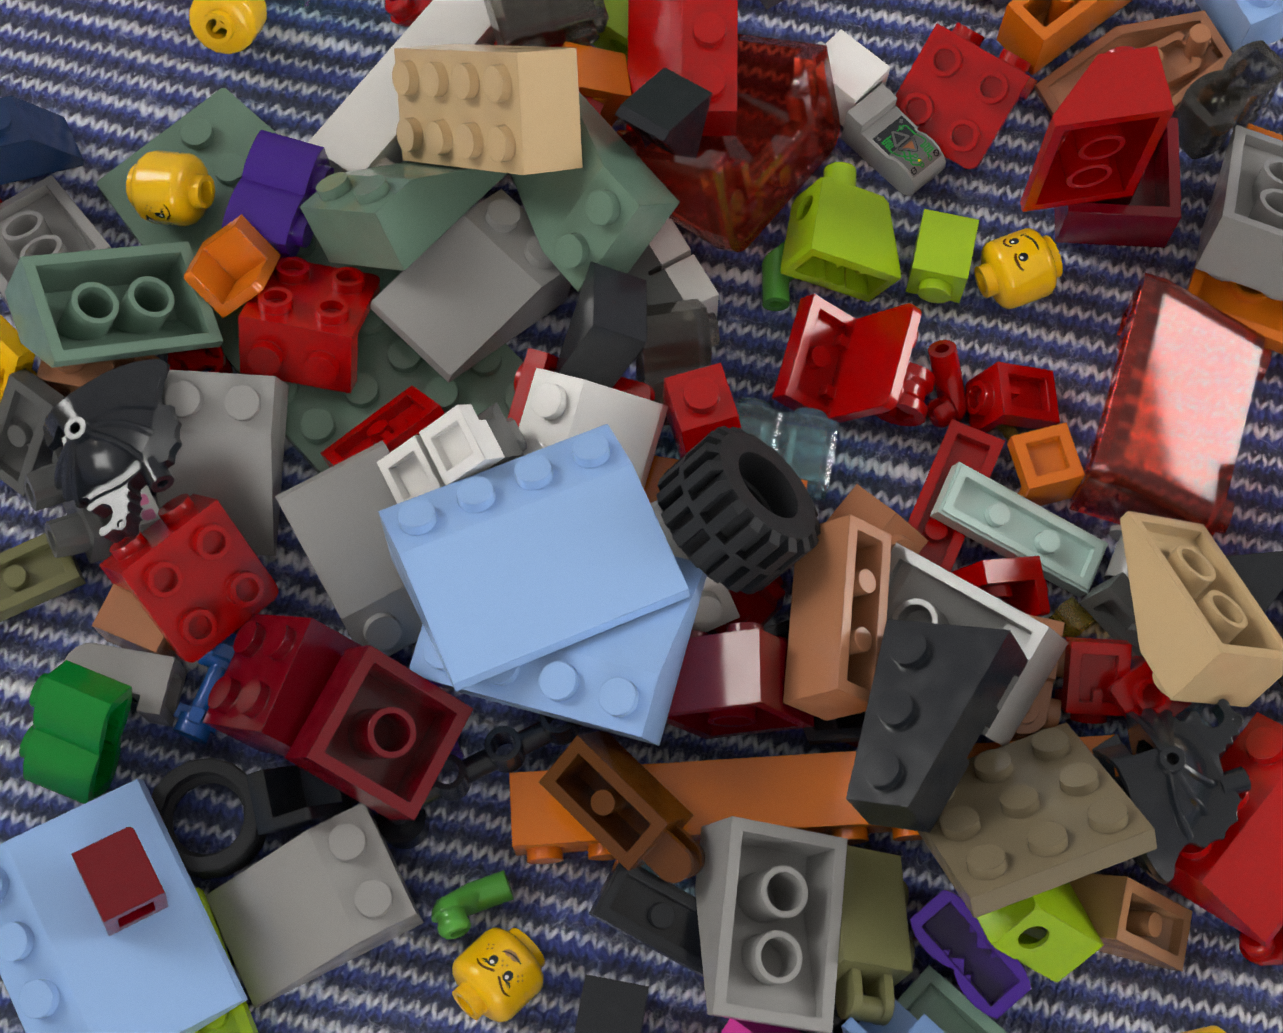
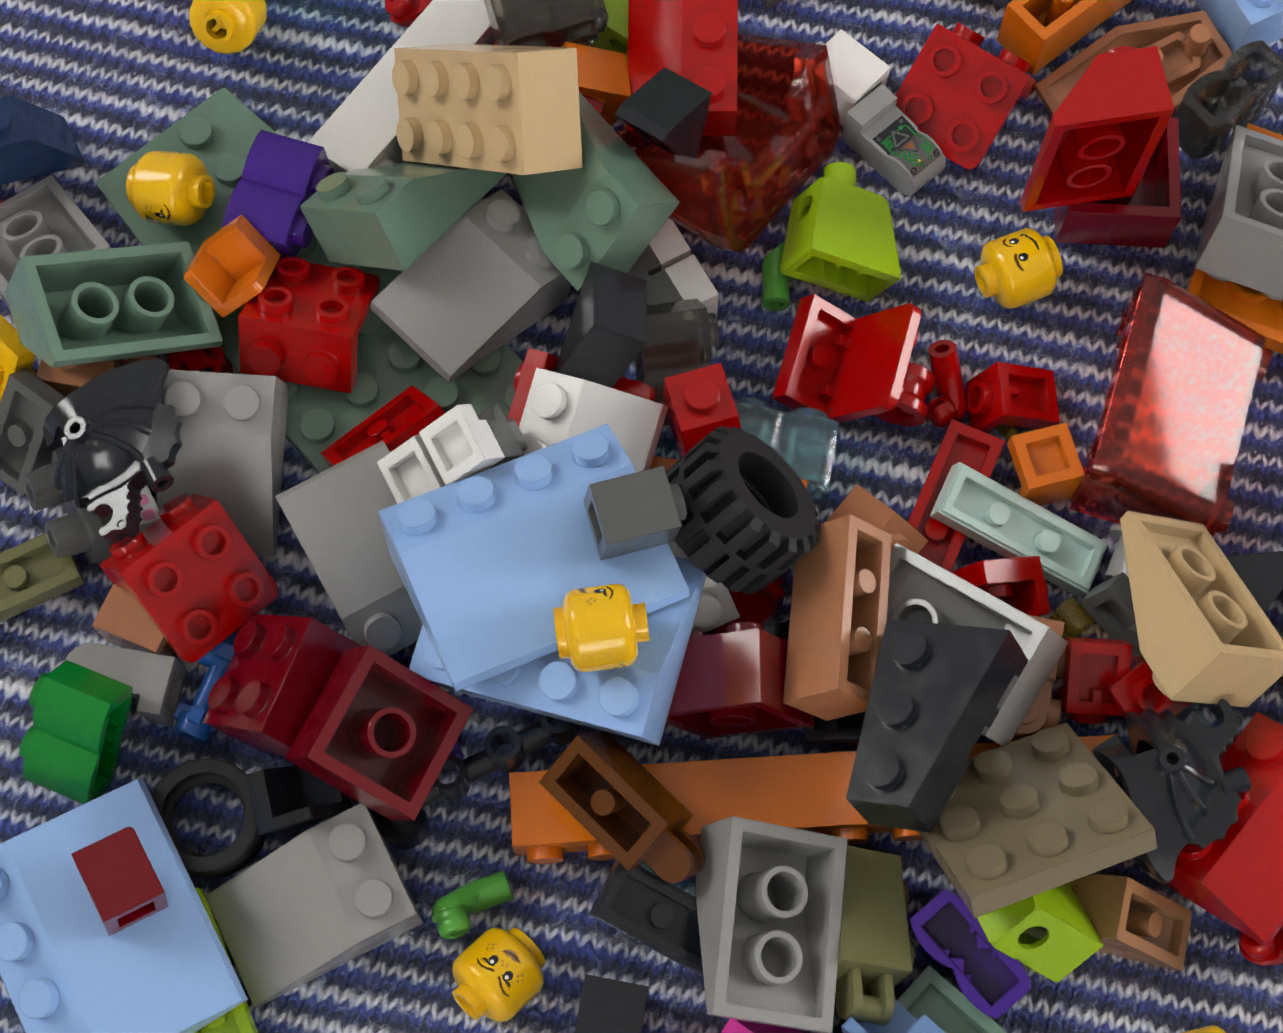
(600, 627): none -> yellow head
(634, 512): none -> dark grey brick
(942, 256): lime brick -> none

